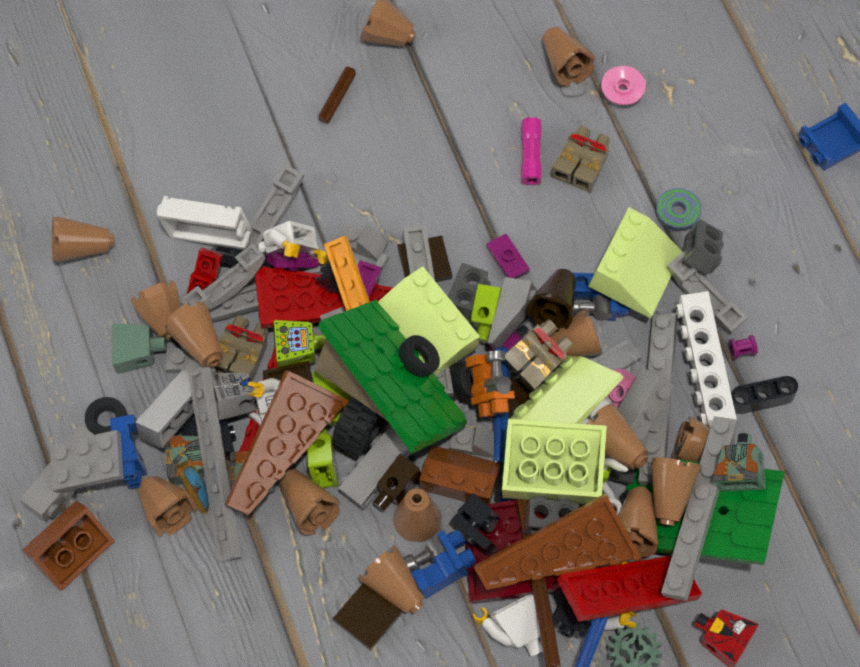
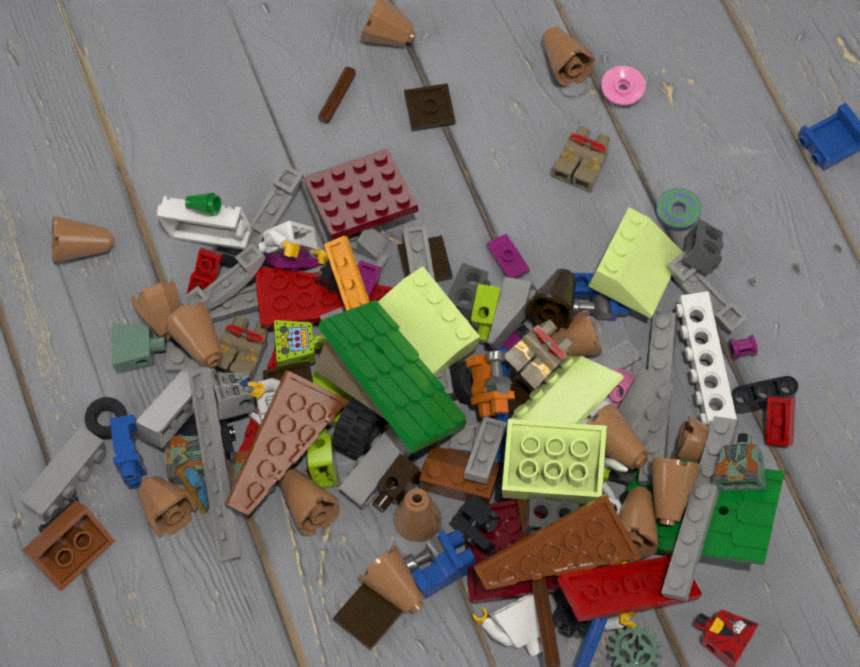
(43, 526): none -> black hinge
(86, 461): light grey plate -> none
(204, 203): none -> green cone
(360, 194): none -> plate
(427, 350): black tyre -> none
(429, 107): none -> dark brown tile
(485, 450): none -> light grey plate
(531, 151): dark pink axle -> none
(780, 421): none -> red slope

